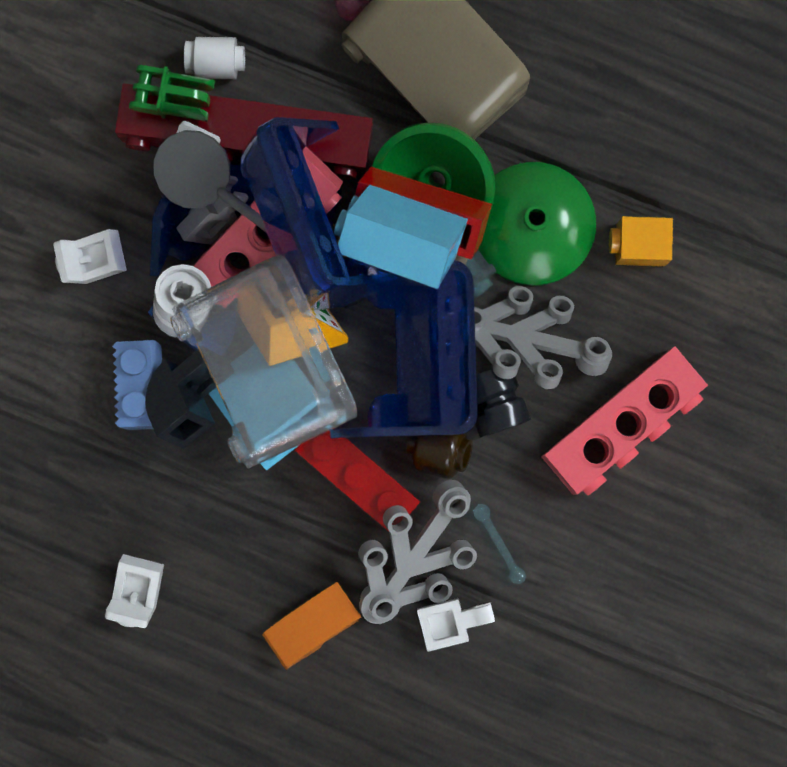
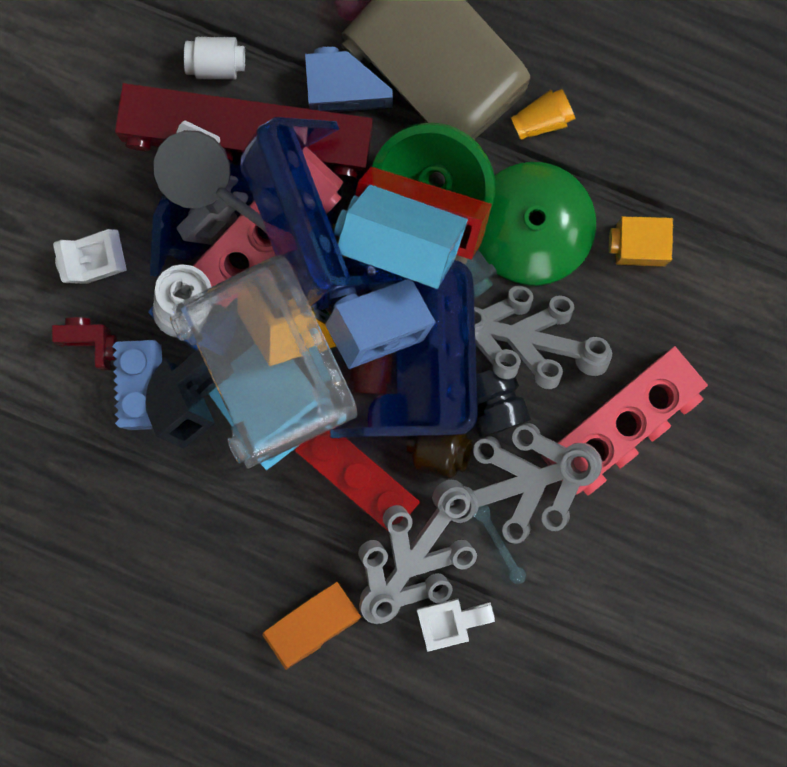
(79, 332): none -> dark red bracket
(135, 592): white bracket -> none
(173, 89): green arm -> none
(343, 83): none -> medium blue slope
(373, 375): none -> clear red brick
(379, 322): none -> medium blue brick
(532, 479): none -> light grey plant
(544, 115): none -> light orange cone

